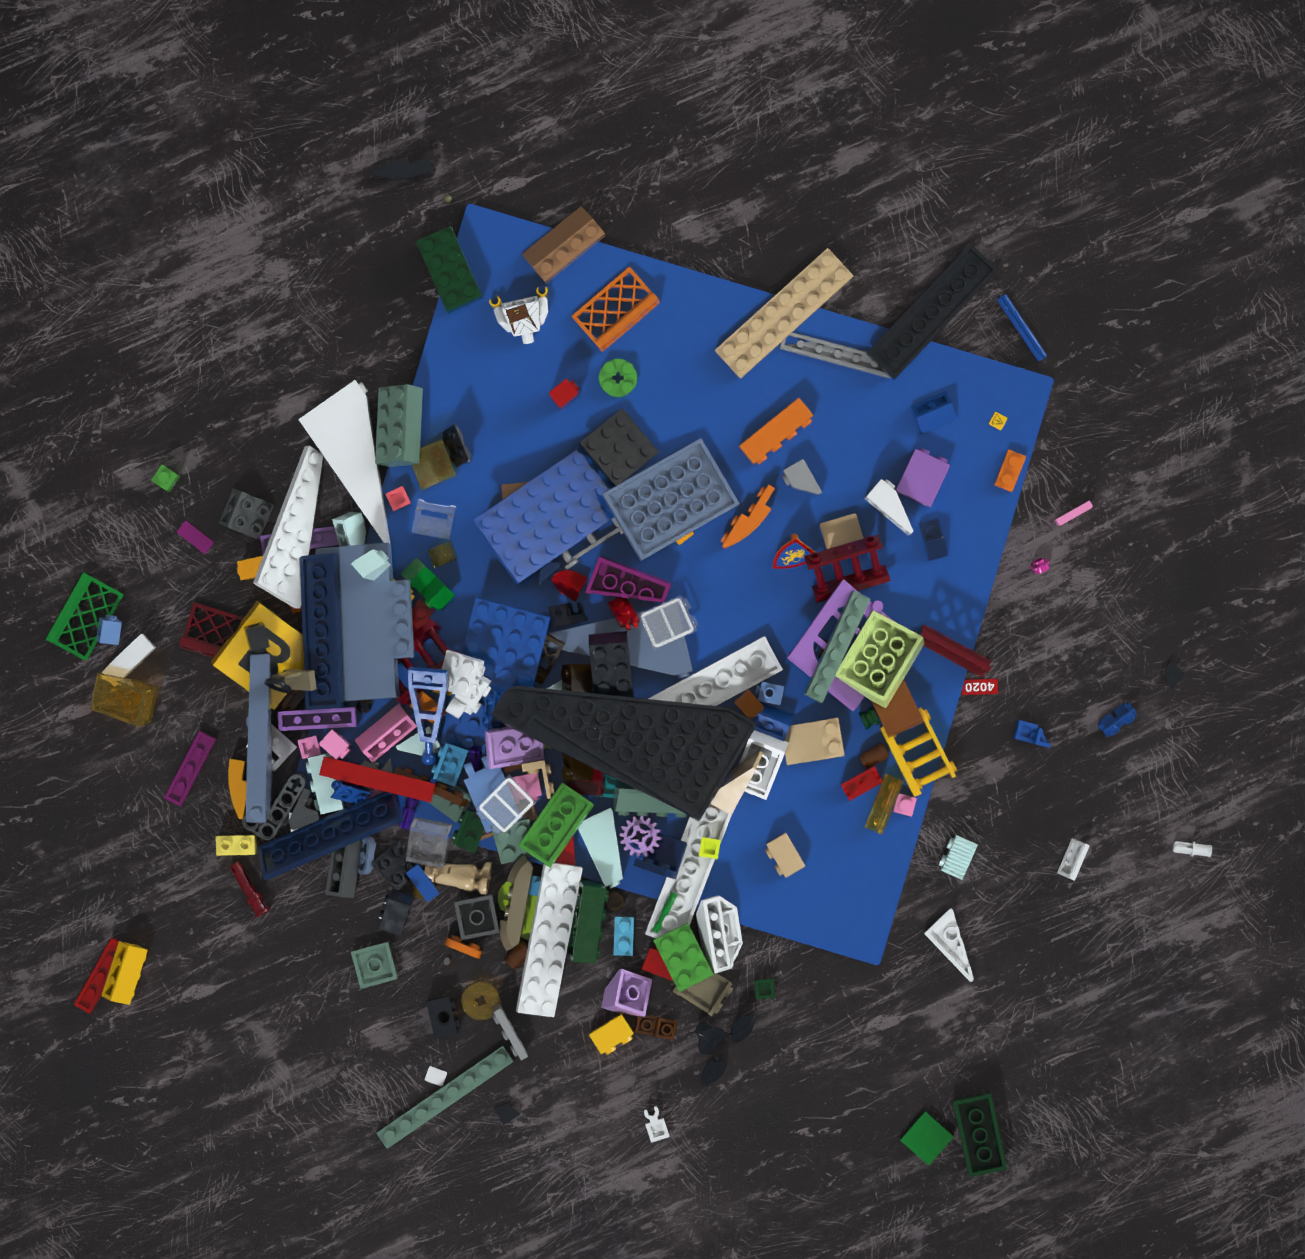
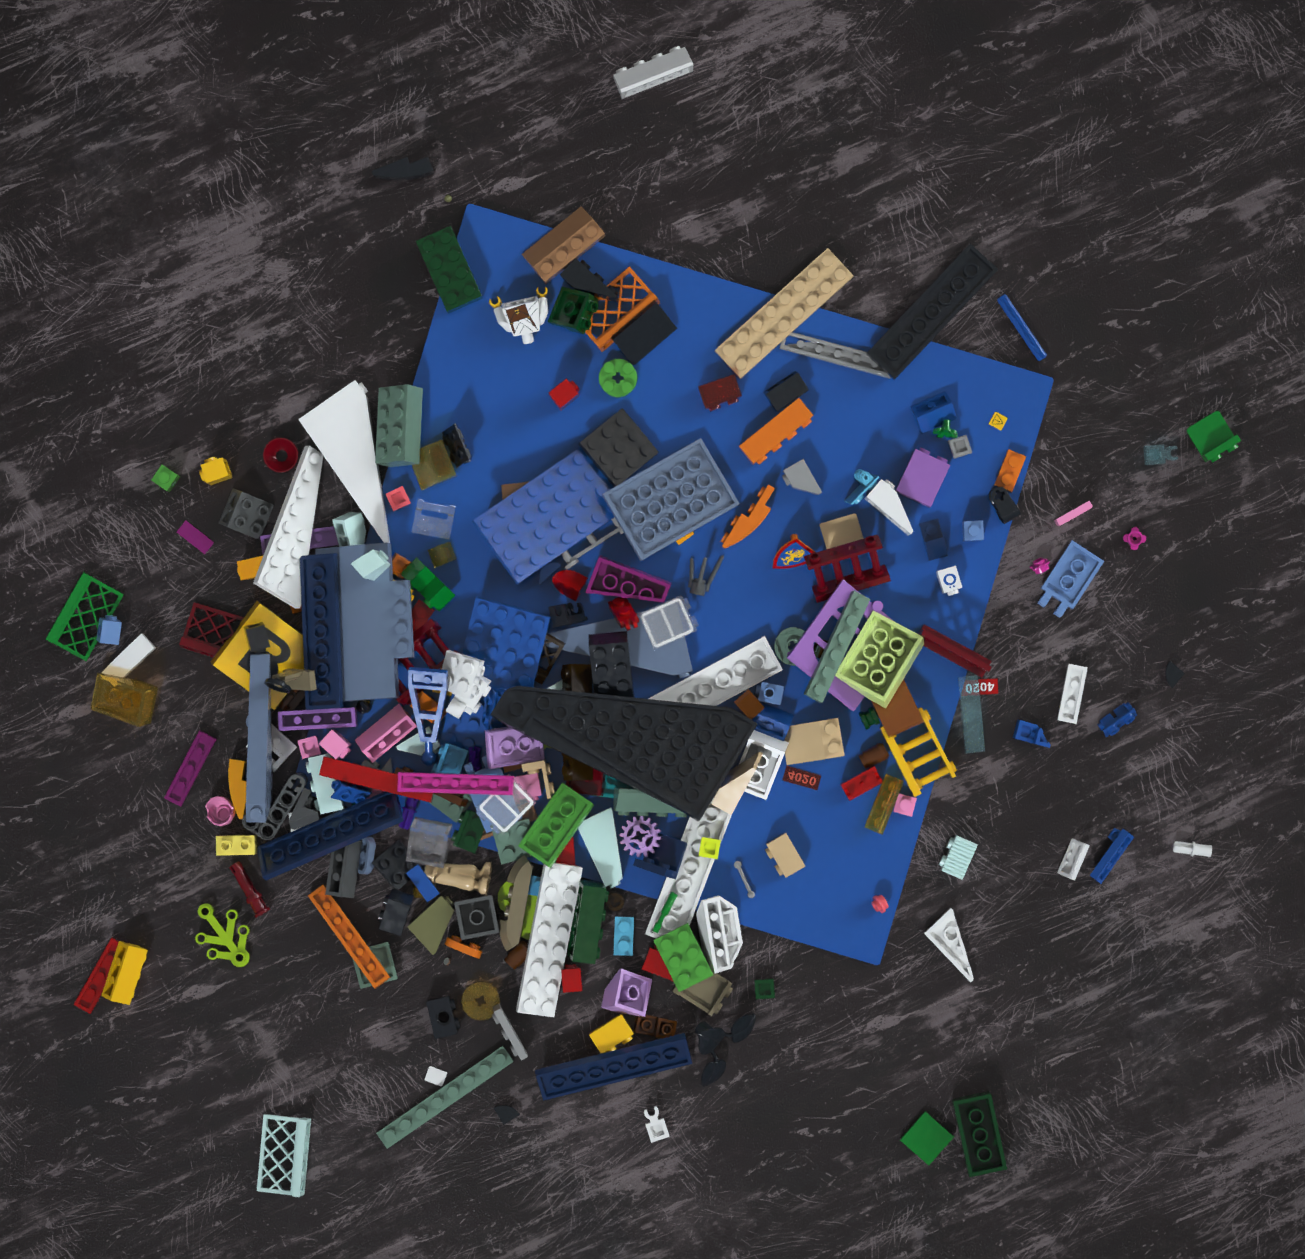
(215, 470): none -> yellow brick
(220, 810): none -> bright pink hair
(225, 937): none -> lime plant
(271, 450): none -> dark red piece
(299, 1160): none -> light aqua fence
(349, 937): none -> orange plate
(399, 564): none -> orange plate
(433, 923): none -> olive slope
(455, 783): none -> dark pink tile
(571, 978): none -> red brick
(573, 310): none -> dark green plate
(583, 280): none -> black slope
(613, 1066): none -> dark blue plate
(643, 333): none -> black tile
(653, 72): none -> white slope
(698, 585): none -> dark grey plant
(720, 392): none -> clear red brick
(751, 894): none -> light grey hinge
(783, 641): none -> sand green plate
(786, 390): none -> black hinge
(801, 777): none -> clear red sticker
(866, 481): none -> medium azure hinge
(879, 903): none -> coral plate
(945, 430): none -> green plant
(949, 580): none -> white brick
(959, 446): none -> light grey tile
(971, 714): none -> clear light blue slope
(972, 531): none -> medium blue brick
(1006, 507): none -> black piece
(1070, 577): none -> medium blue tile
(1072, 693): none -> white plate
(1120, 840): none -> blue hinge
(1139, 538): none -> dark pink plate
(1157, 453): none -> clear light blue plate
(1212, 437): none -> green bracket

